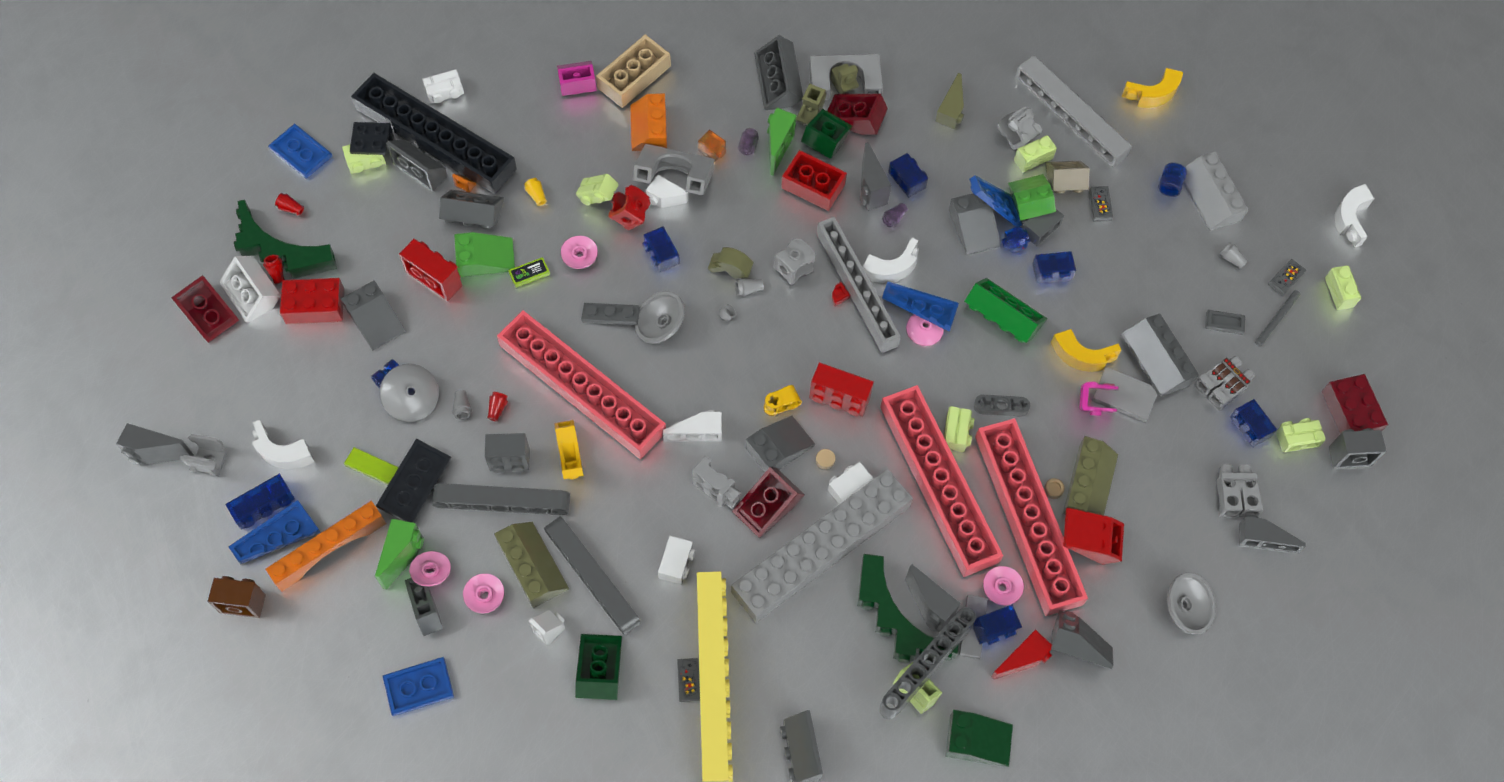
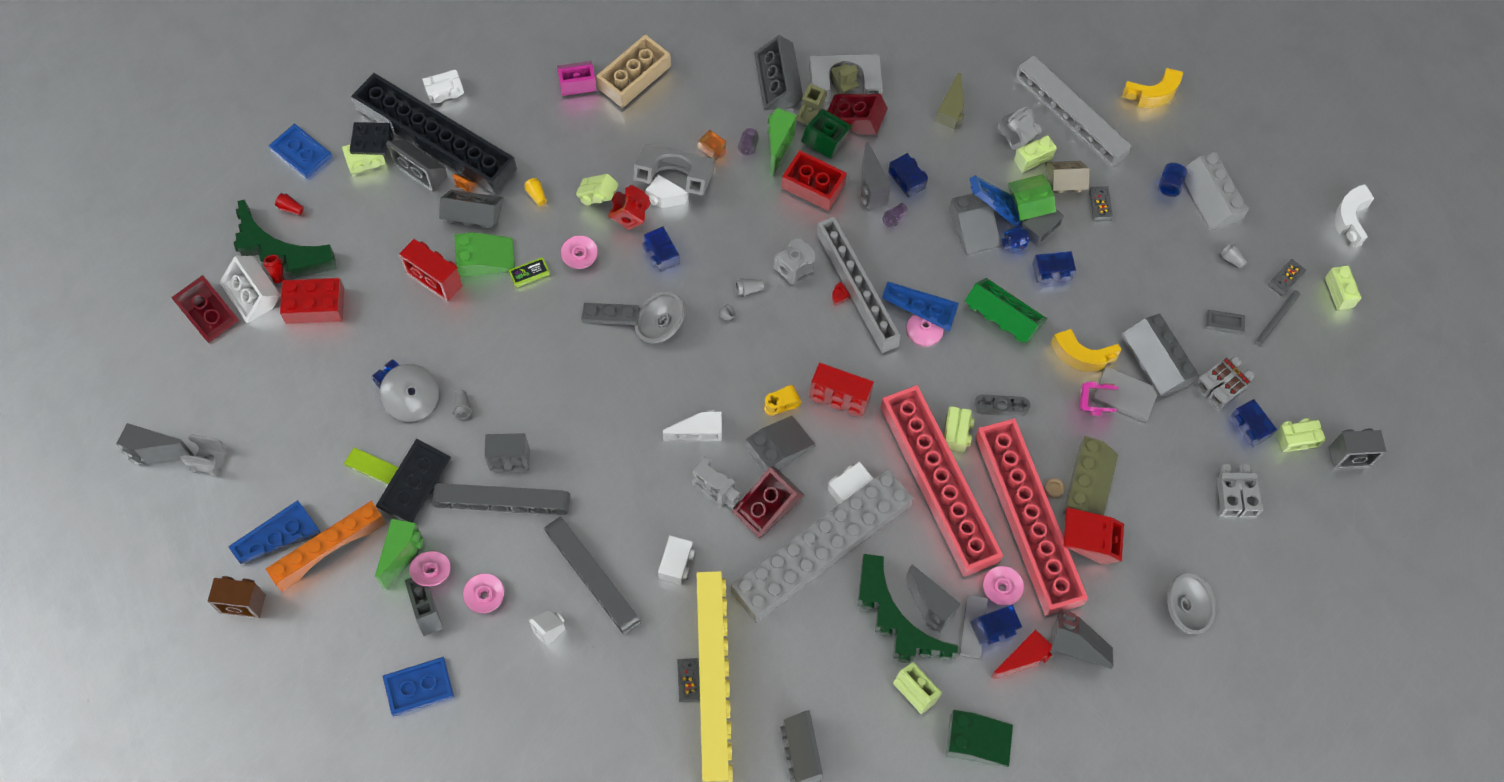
(260, 502): clear blue brick -> none
(281, 456): white arch -> none
(373, 315): dark grey slope -> none
(497, 403): red cone -> none
(531, 562): olive slope -> none
(568, 449): yellow arch -> none
(581, 384): coral brick -> none
(598, 667): dark green slope -> none
(648, 122): orange slope -> none
(732, 261): olive brick -> none
(825, 459): tan tile -> none
(893, 270): white arch -> none
(924, 670): dark grey beam -> none
(1264, 534): dark grey slope -> none
(1354, 404): dark red brick -> none

